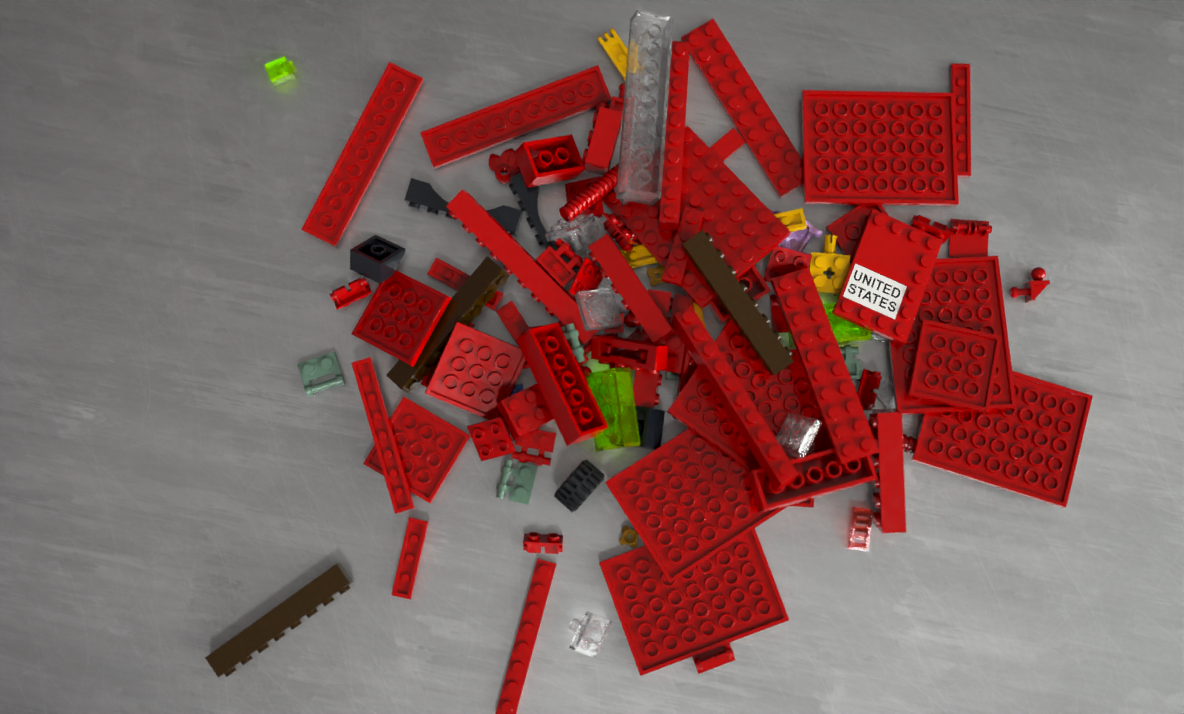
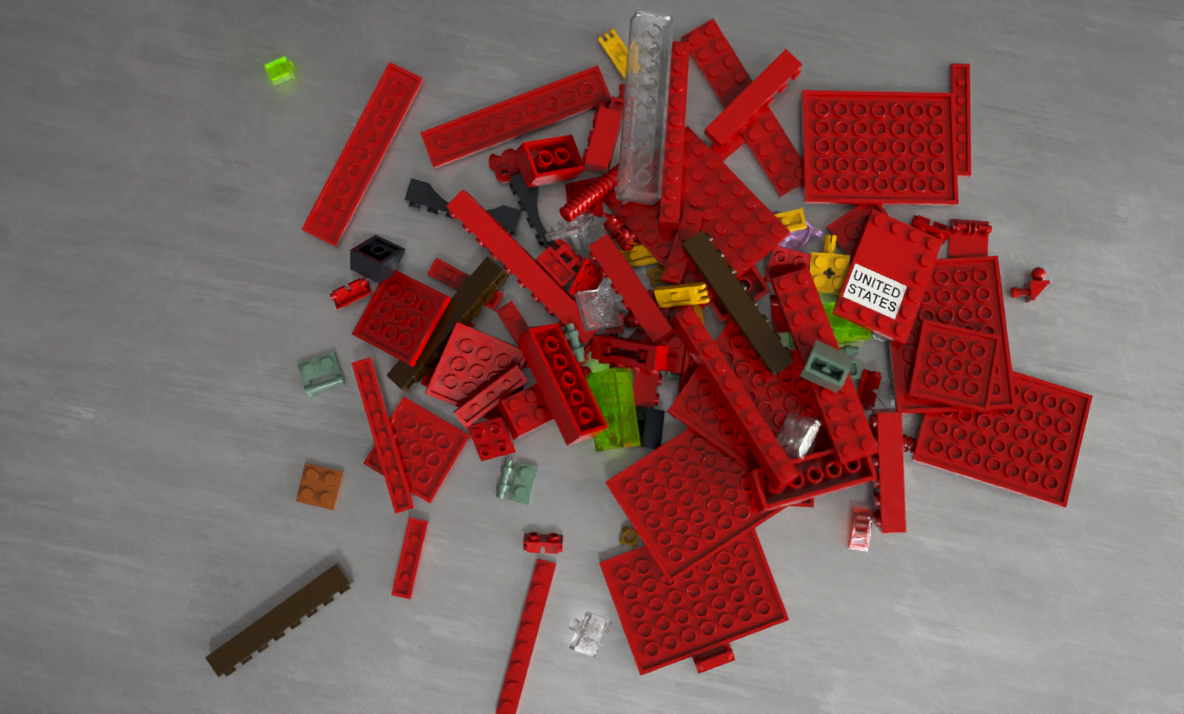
(320, 486): none -> dark orange plate
(490, 395): none -> red plate
(536, 440): red plate -> none
(579, 485): black tyre -> none
(681, 294): none -> yellow hinge
(753, 99): none -> red brick
(826, 366): none -> sand green slope

